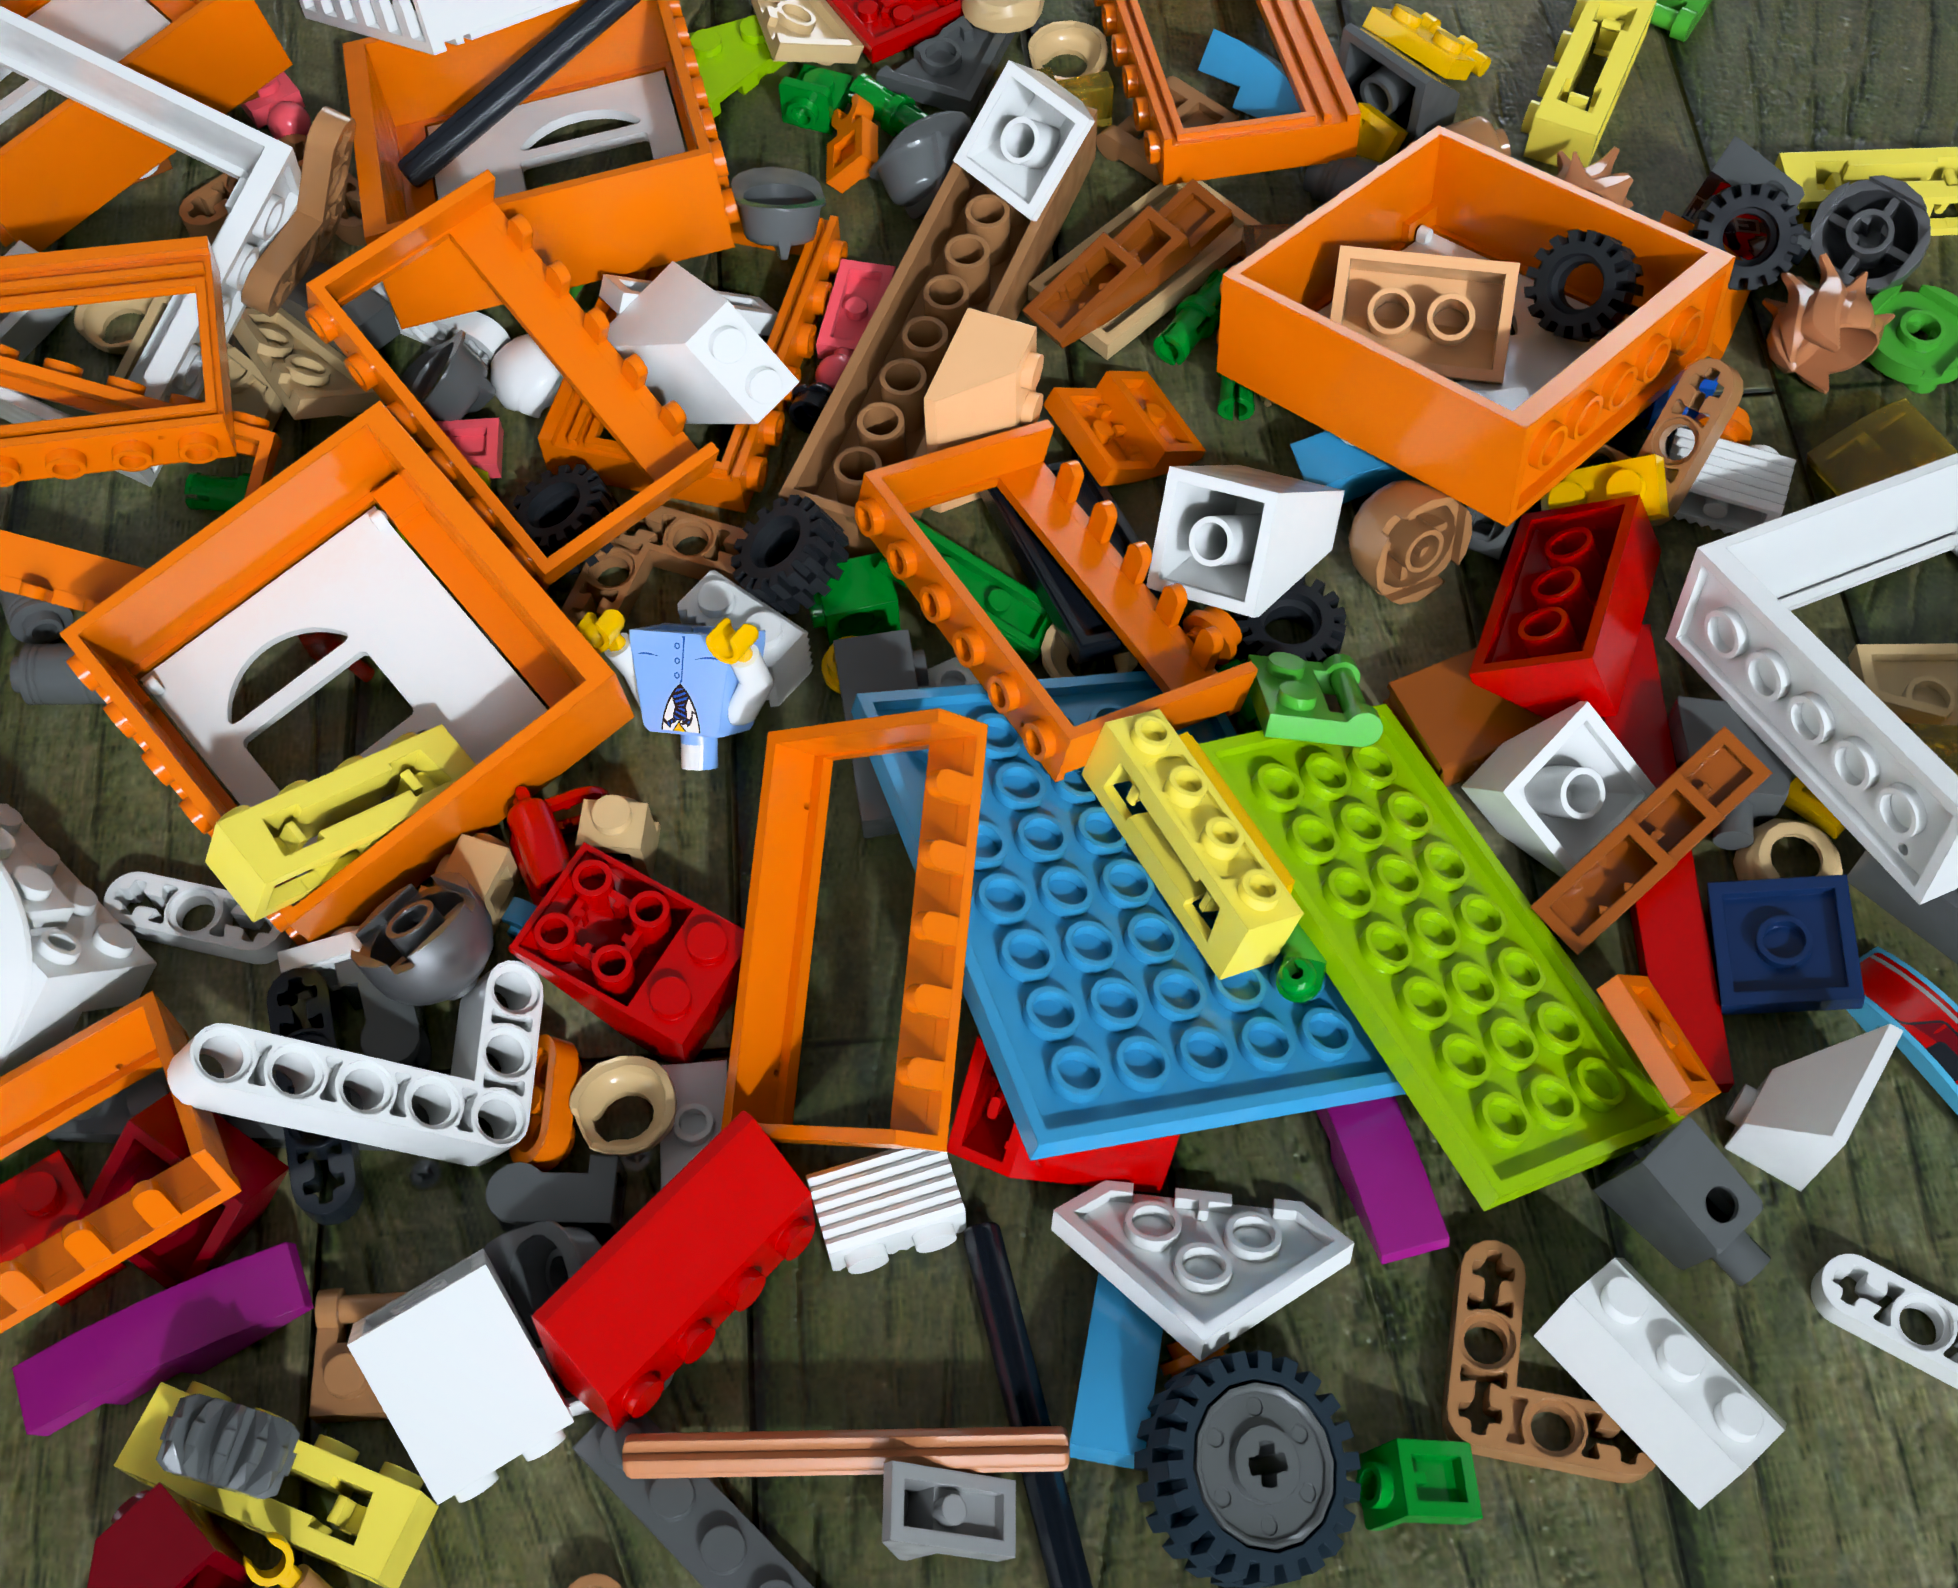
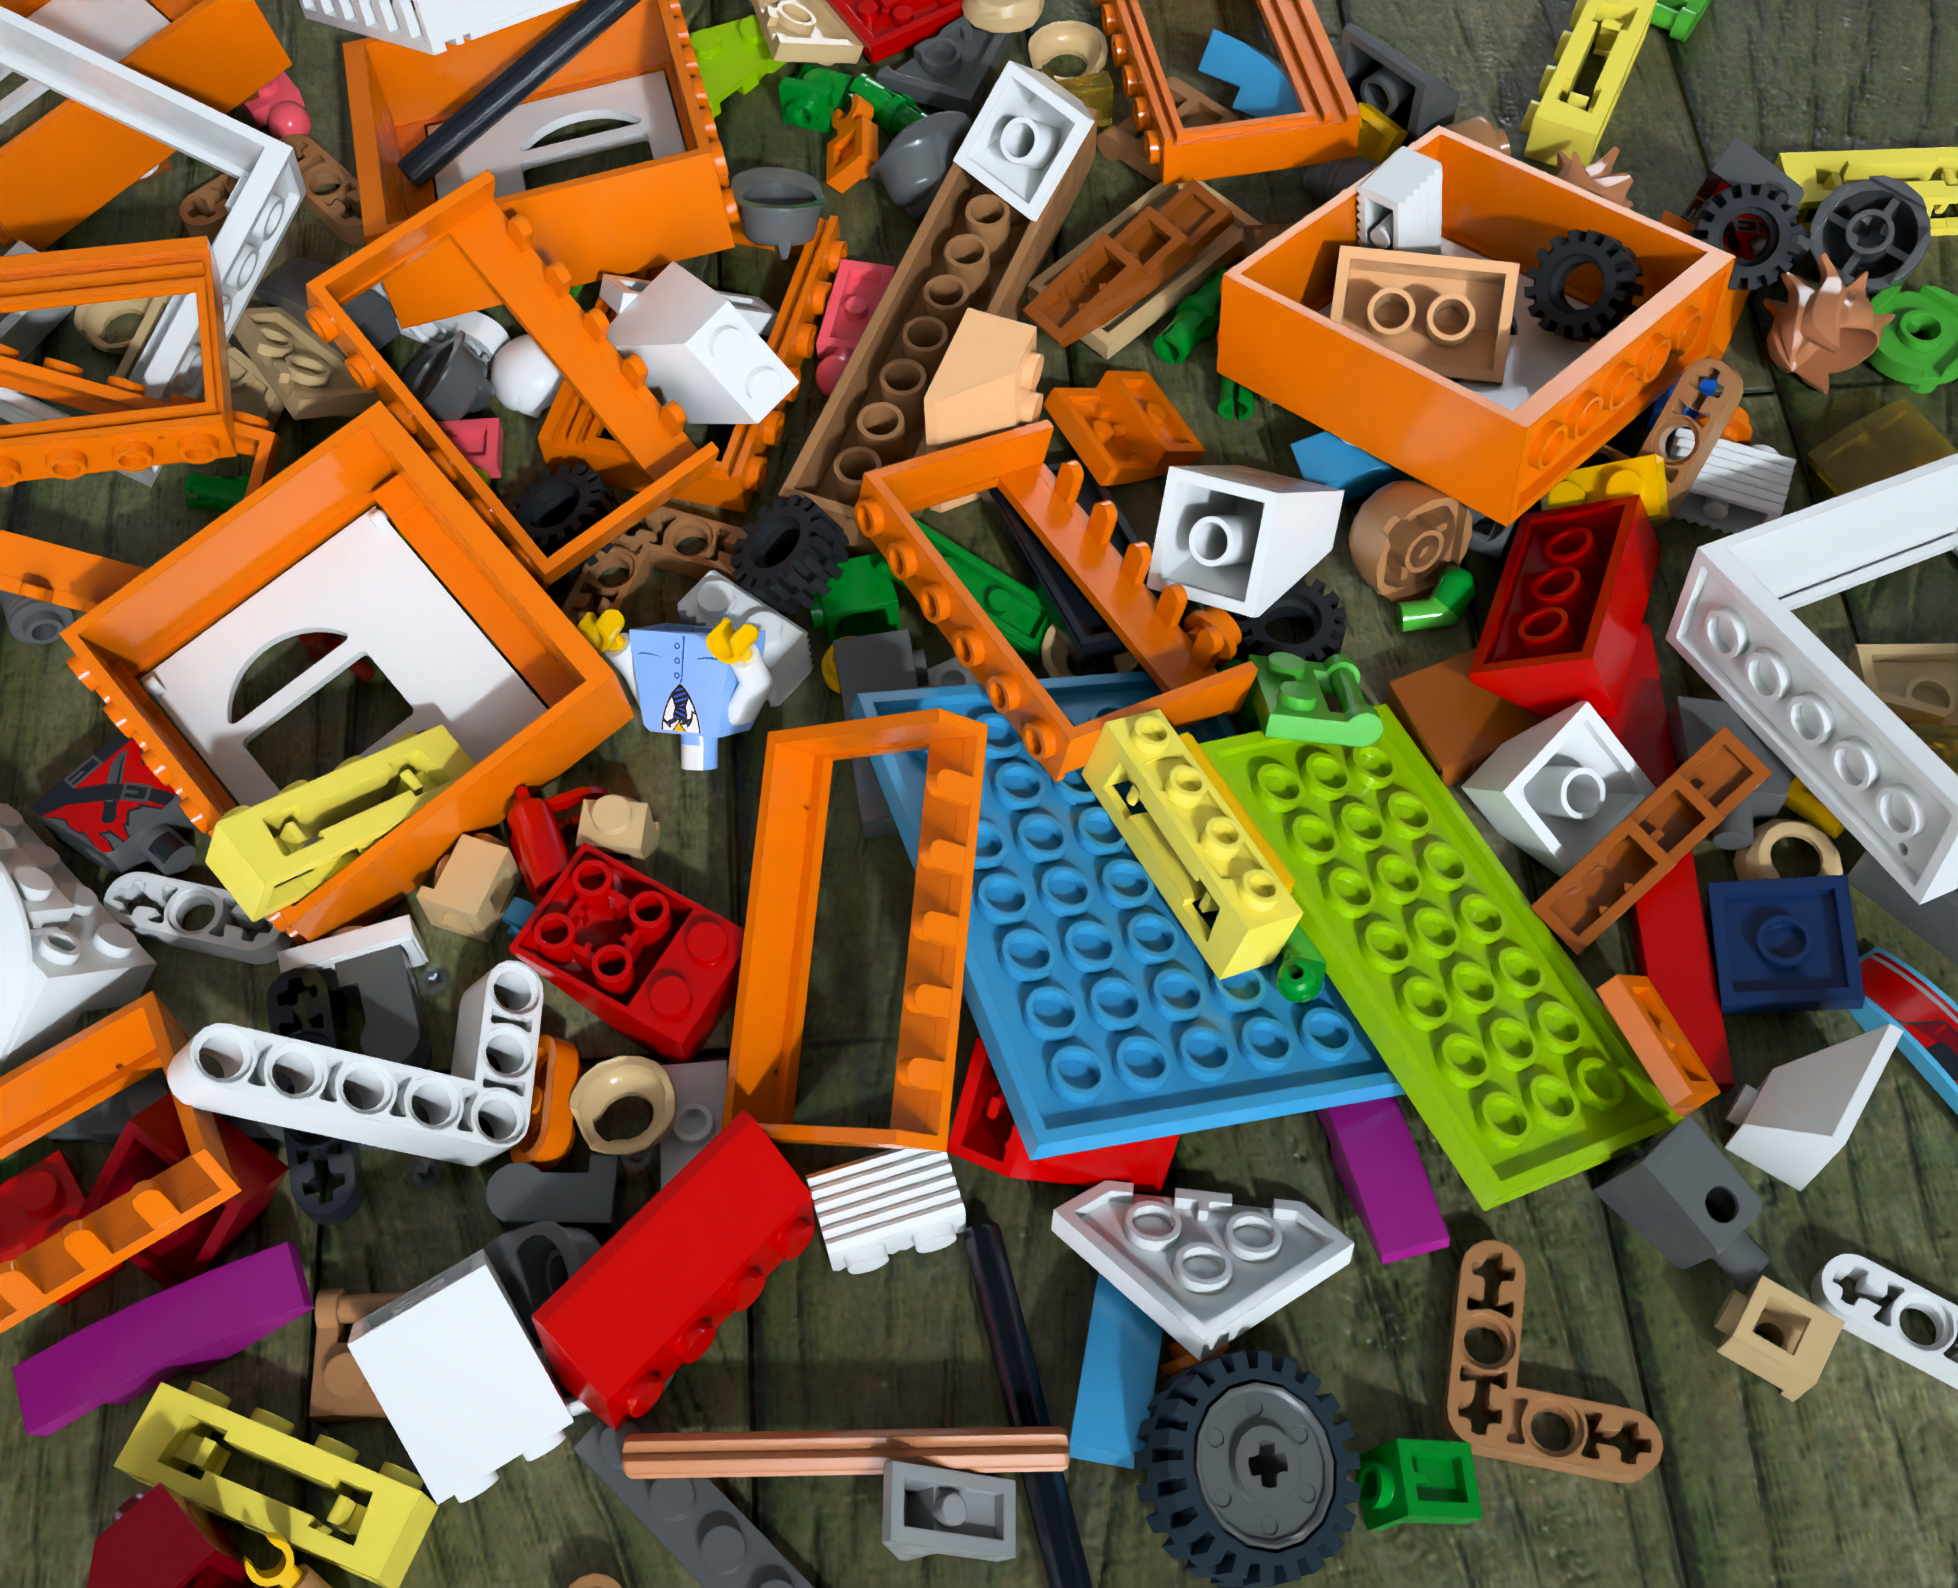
(46, 678): dark grey head -> none
(119, 813): none -> torso
(228, 1446): dark grey gear -> none
(316, 218): medium nougat beam -> none
(426, 942): flat silver cylinder -> none
(808, 404): black plate -> none
(1402, 204): none -> white brick
(1427, 42): yellow plate -> none
(1444, 605): none -> arm
(1660, 1381): white slope -> none
(1798, 1327): none -> tan brick

